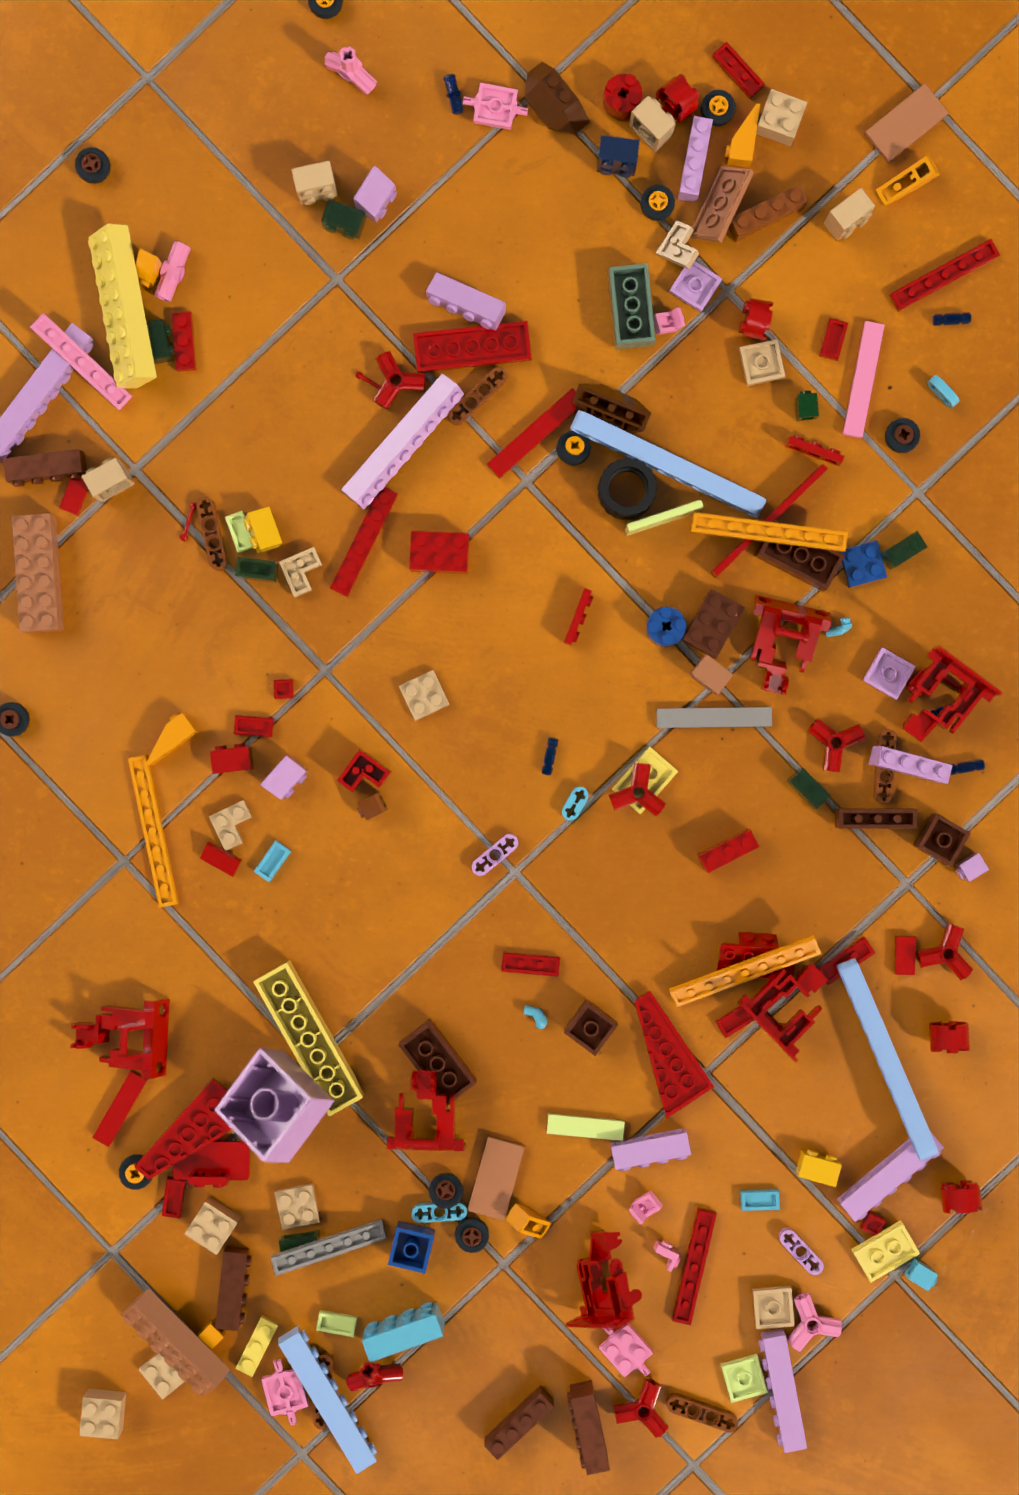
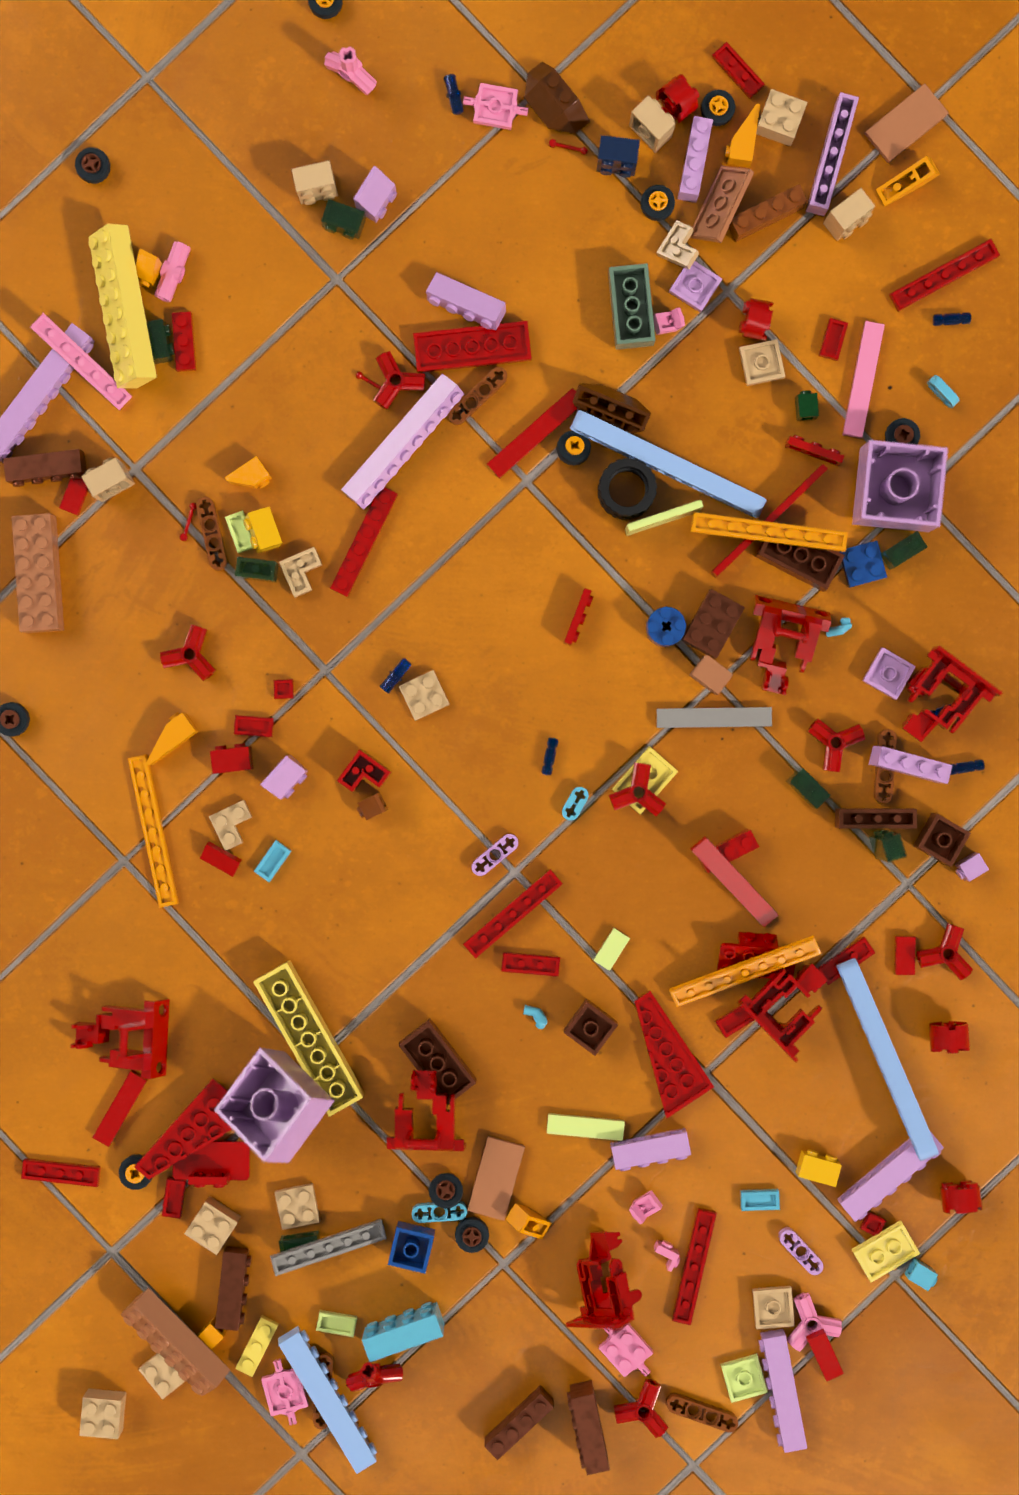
(60, 1172): none -> red tile
(178, 656): none -> red piece
(251, 475): none -> light orange slope
(395, 675): none -> clear blue axle
(439, 552): red brick -> none
(512, 913): none -> red plate
(552, 143): none -> red hinge
(611, 949): none -> yellowish green tile
(619, 86): red brick -> none
(734, 881): none -> tile
(824, 1355): none -> red tile
(832, 154): none -> lavender brick
(887, 845): none -> clear green brick
(899, 486): none -> lavender brick

